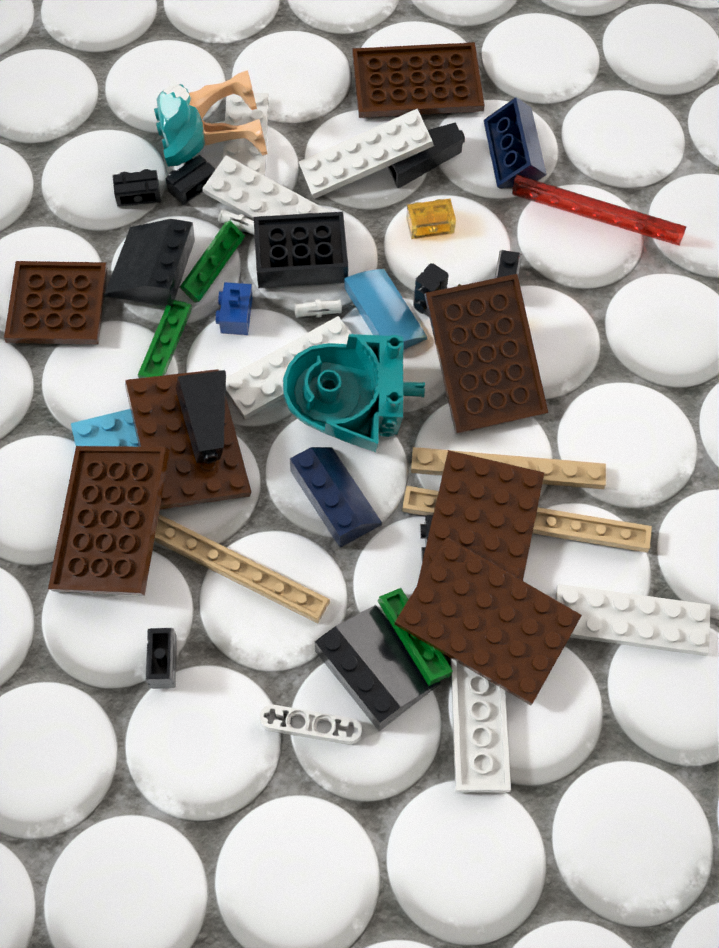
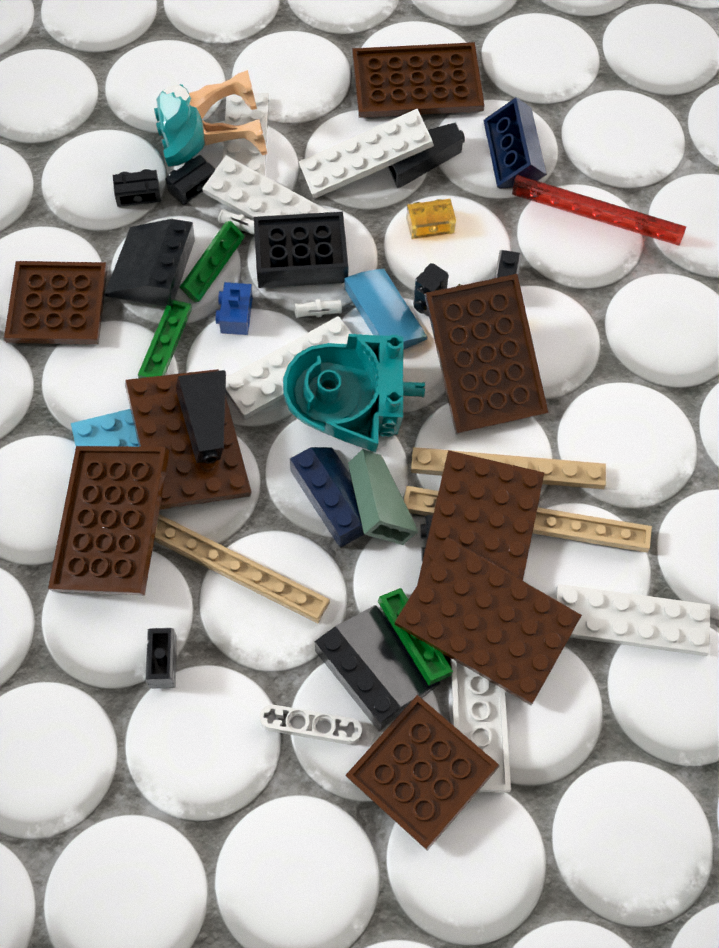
(379, 500): none -> sand green slope
(422, 772): none -> reddish brown plate

